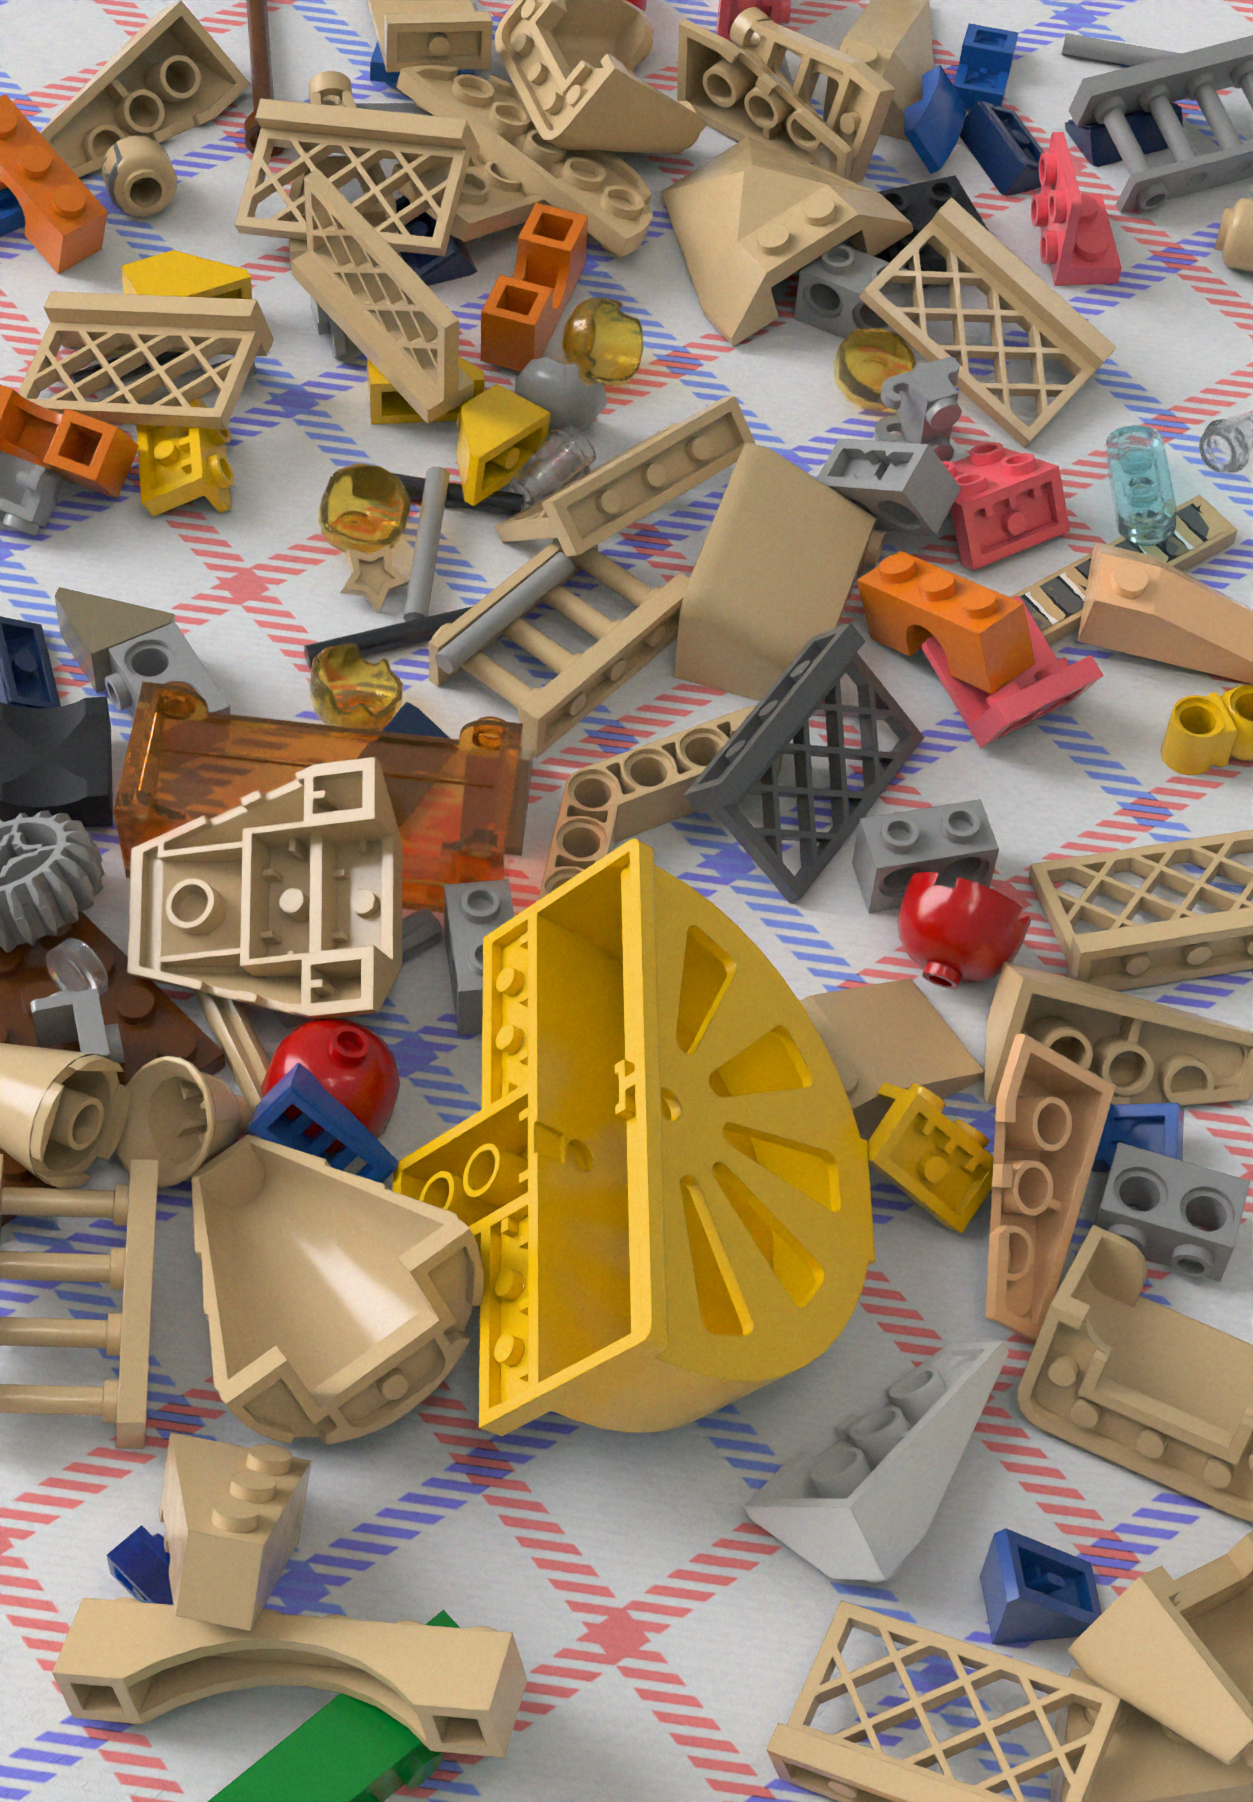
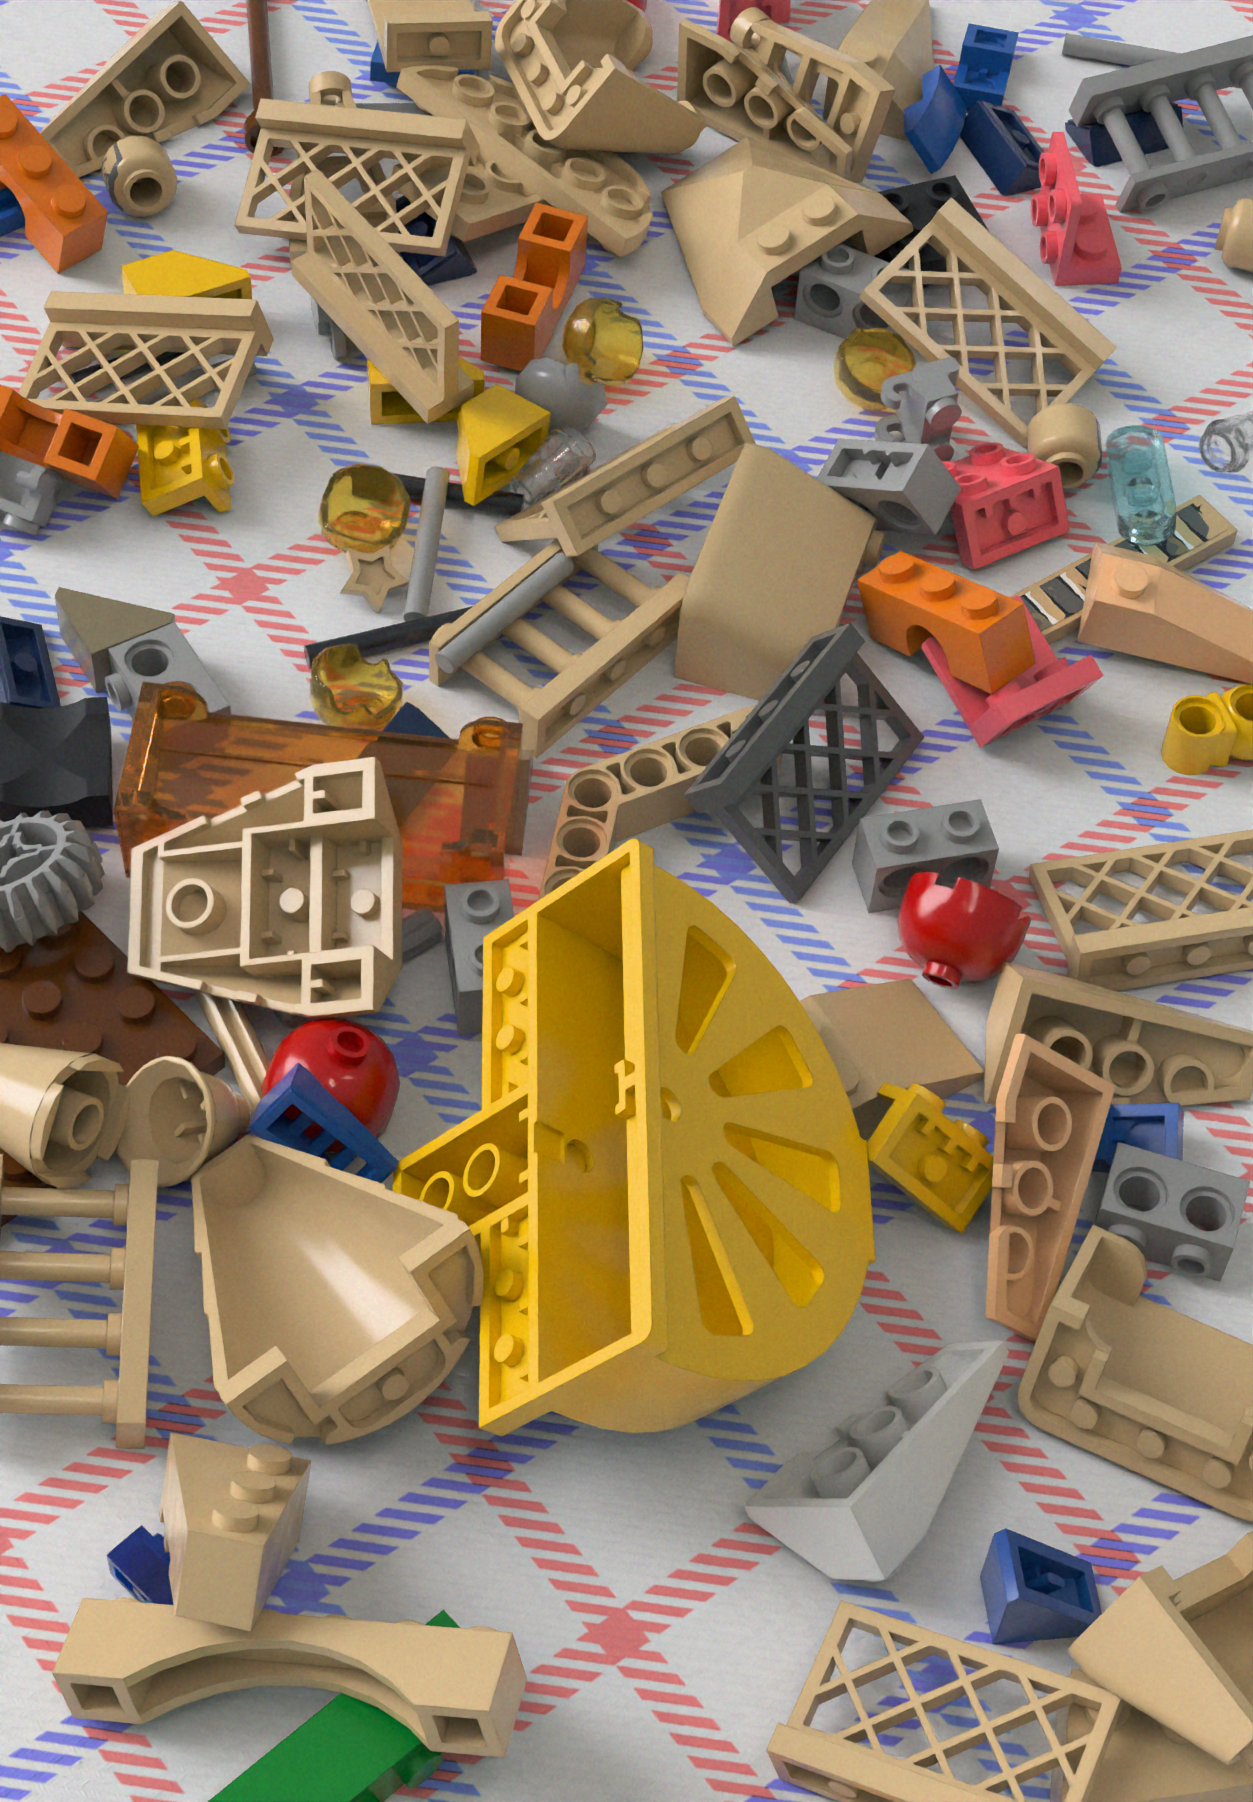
(76, 967): clear tile -> none
(76, 1017): light grey bracket -> none
(1067, 438): none -> tan head

